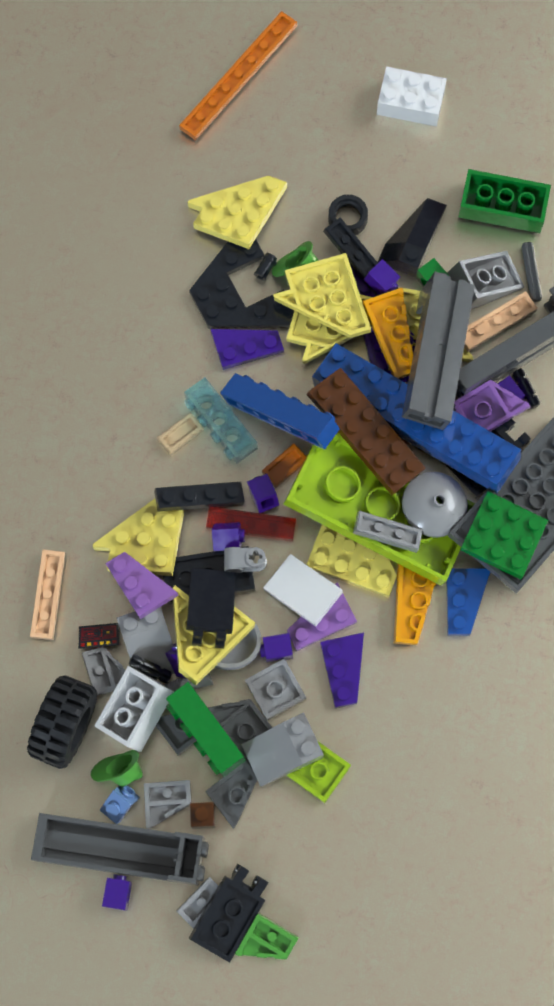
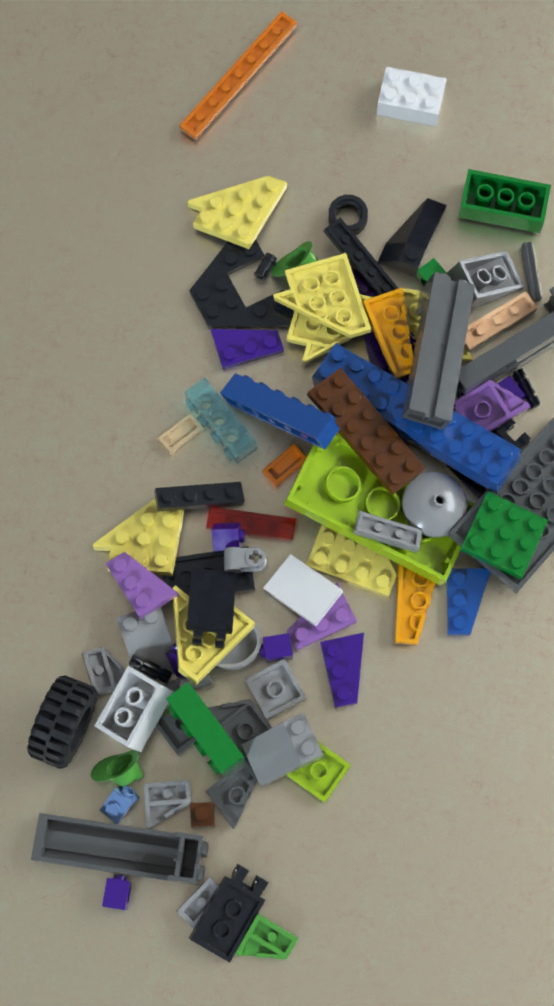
(47, 595): light nougat plate -> none
(99, 635): piece -> none
(263, 493): dark purple brick -> none
(382, 278): dark purple brick -> none

